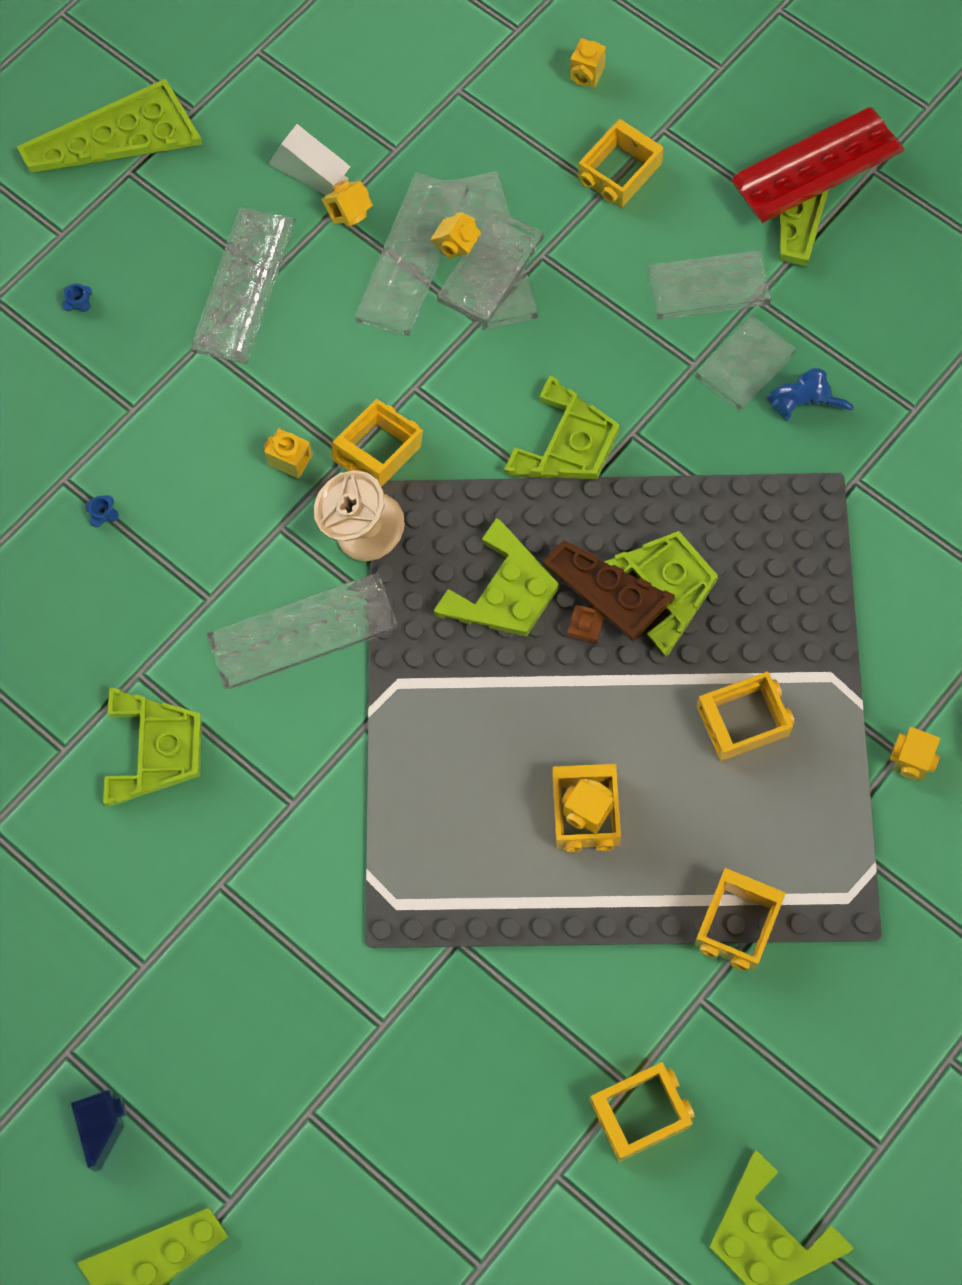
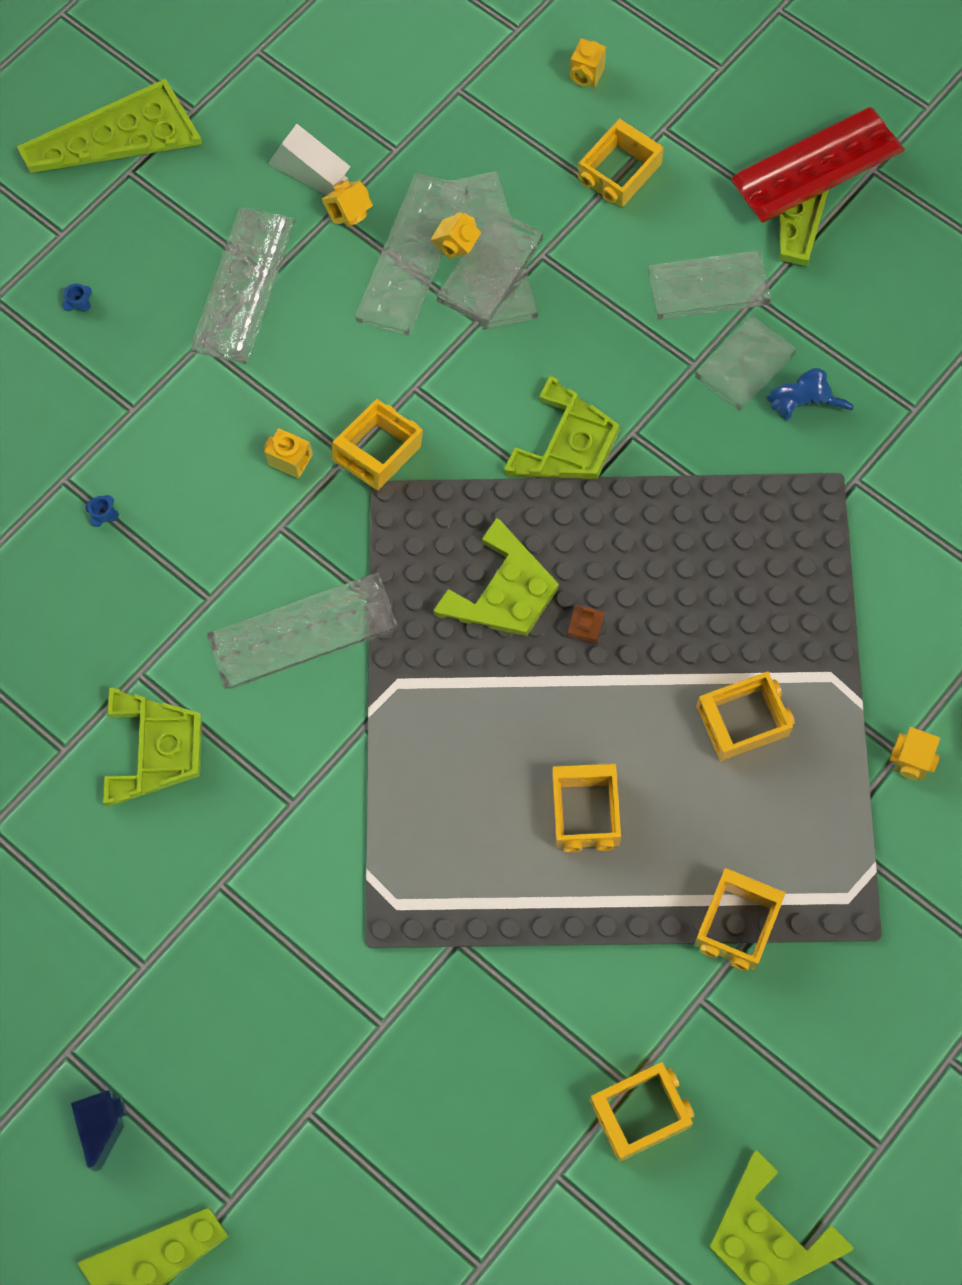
(359, 515): tan piece -> none
(587, 805): yellow brick -> none
(619, 597): reddish brown wing -> none
(677, 568): lime wing -> none

